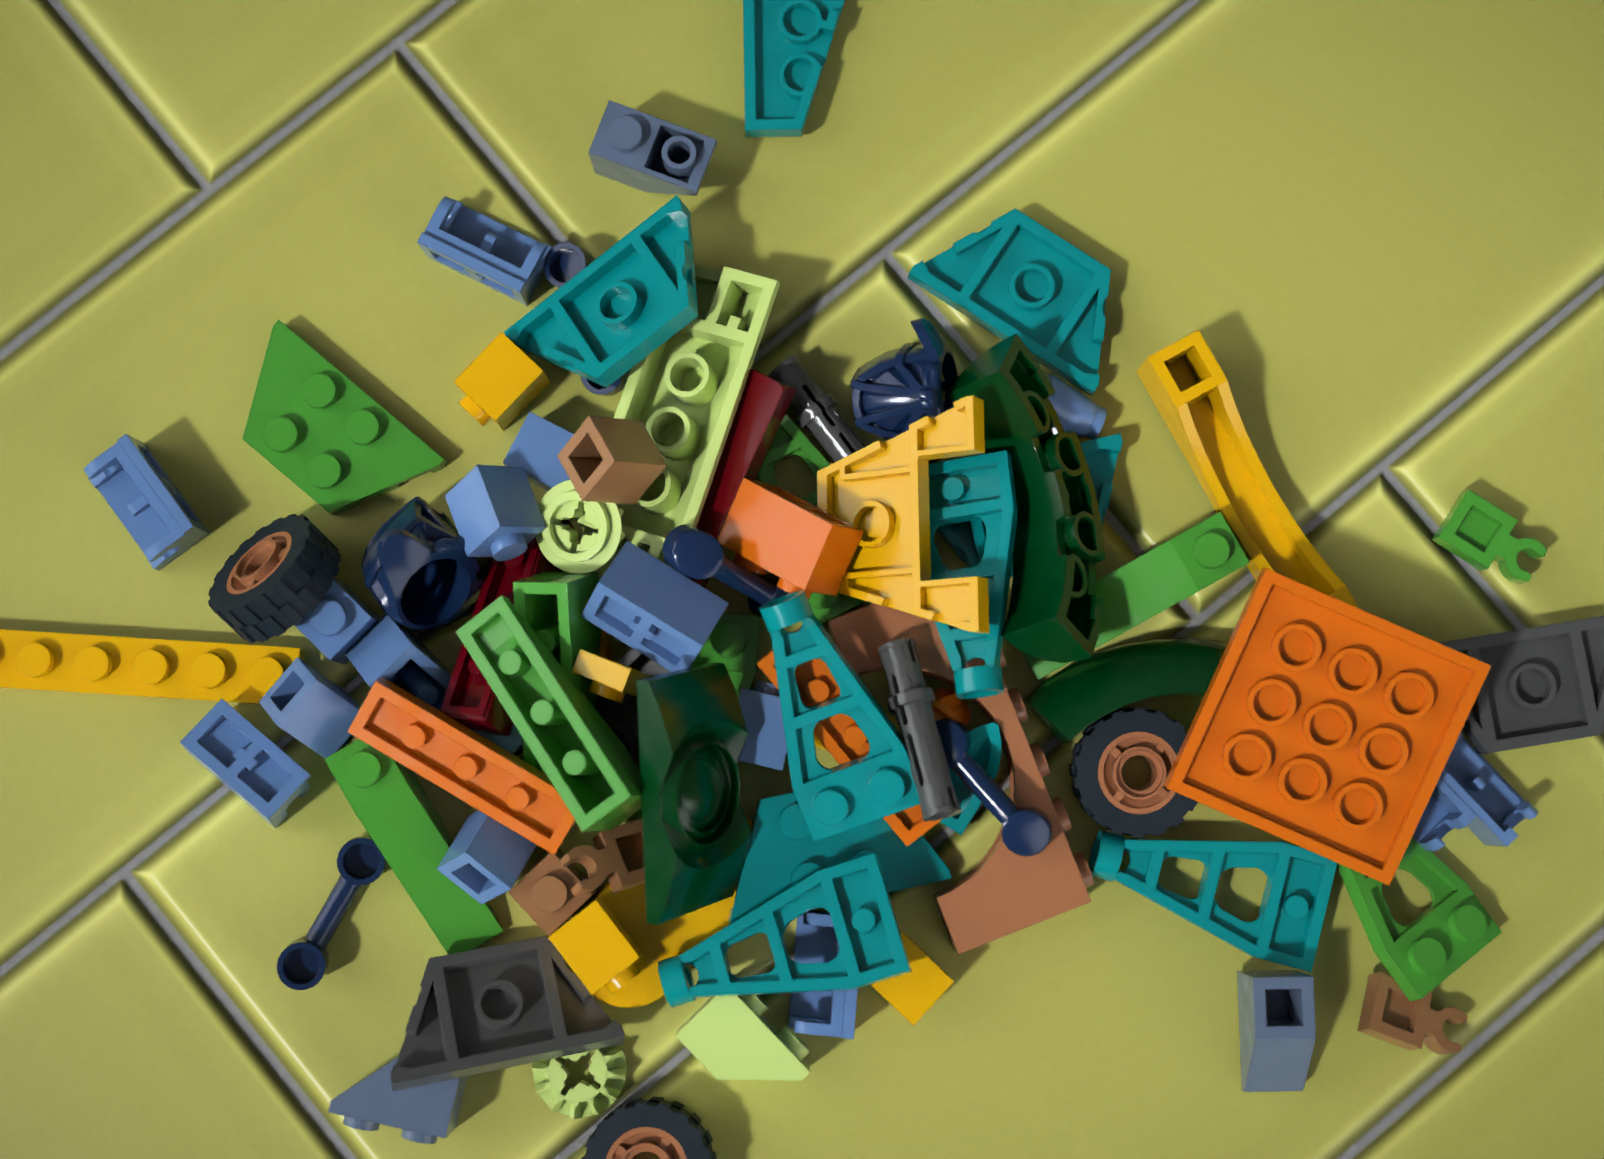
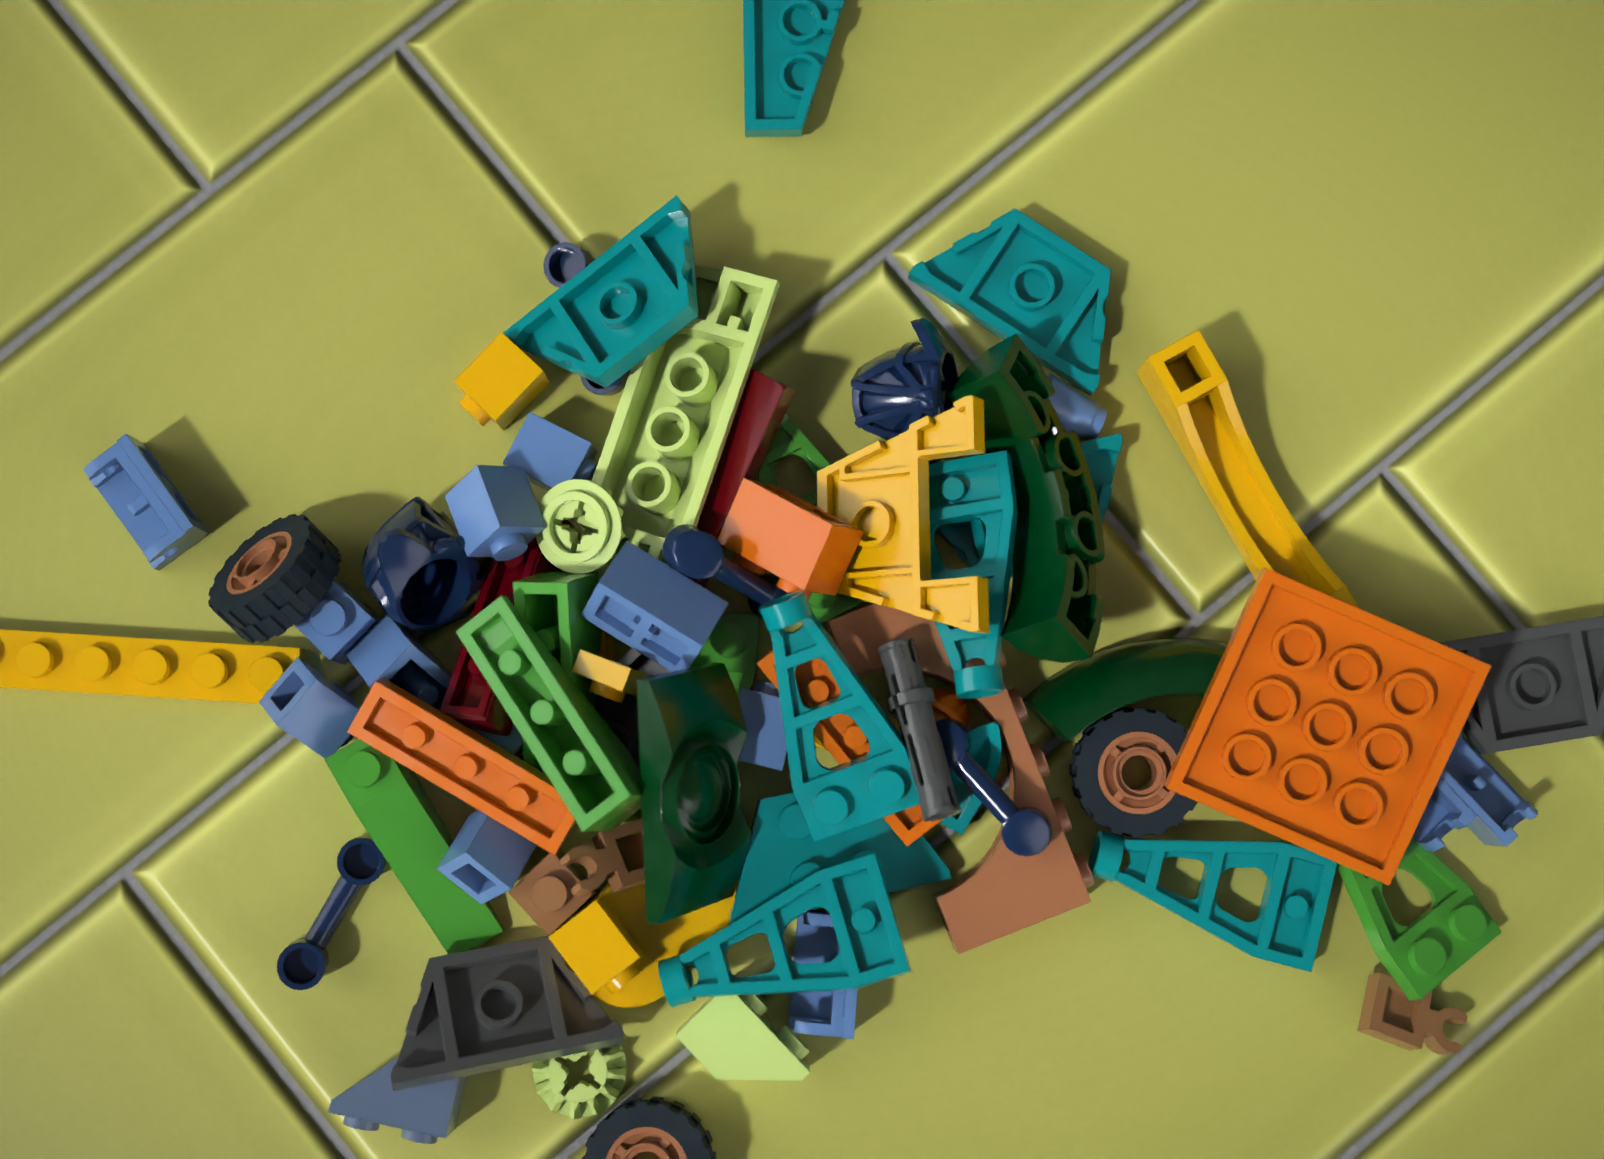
(247, 762): medium blue hinge -> none
(328, 429): bright green wing -> none
(484, 250): medium blue hinge -> none
(611, 460): medium nougat brick -> none
(649, 152): sand blue slope -> none
(817, 410): dark grey pin -> none
(918, 990): yellow brick -> none
(1160, 580): bright green slope -> none
(1275, 1029): sand blue slope -> none
(1481, 534): bright green plate -> none

